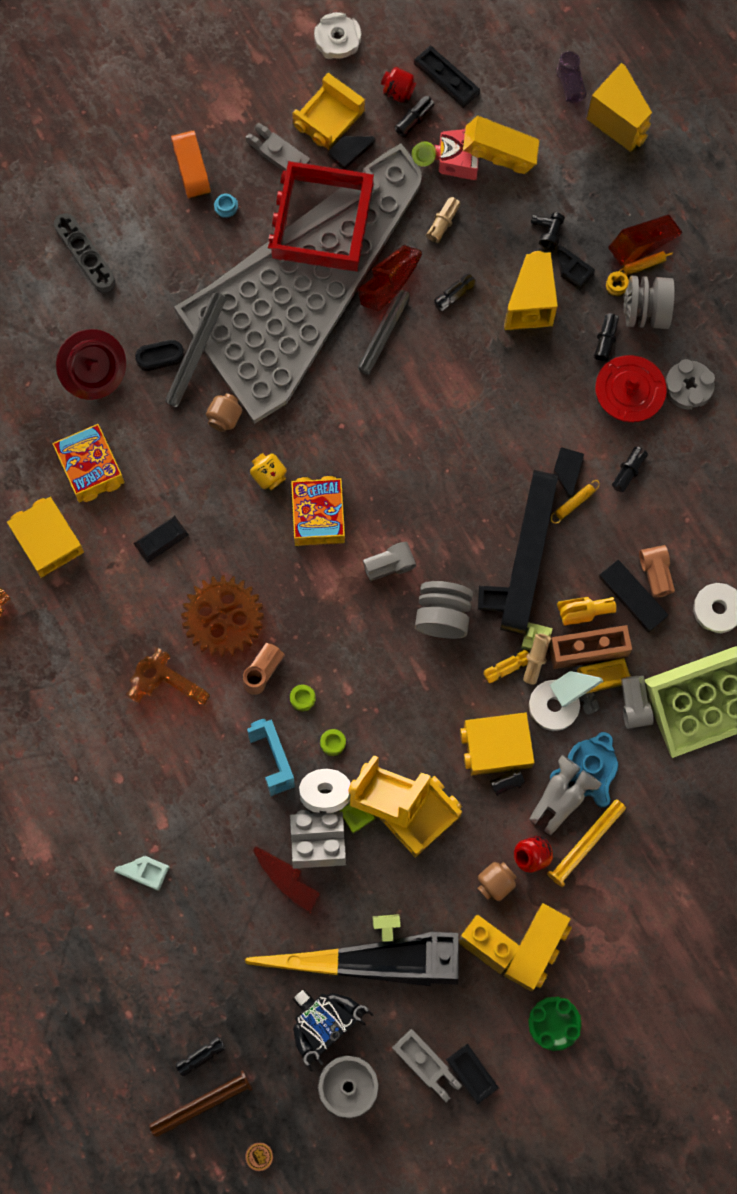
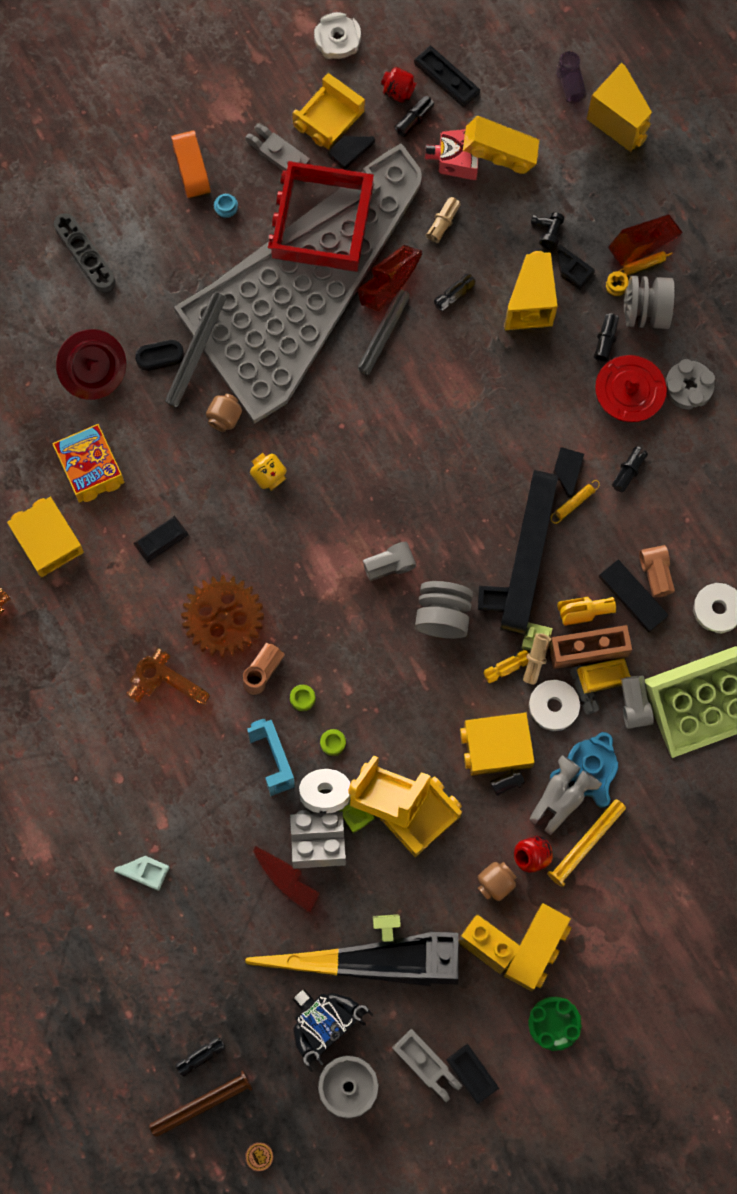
(318, 511): brick -> none
(424, 153): lime tile -> none
(573, 686): light aqua tile -> none

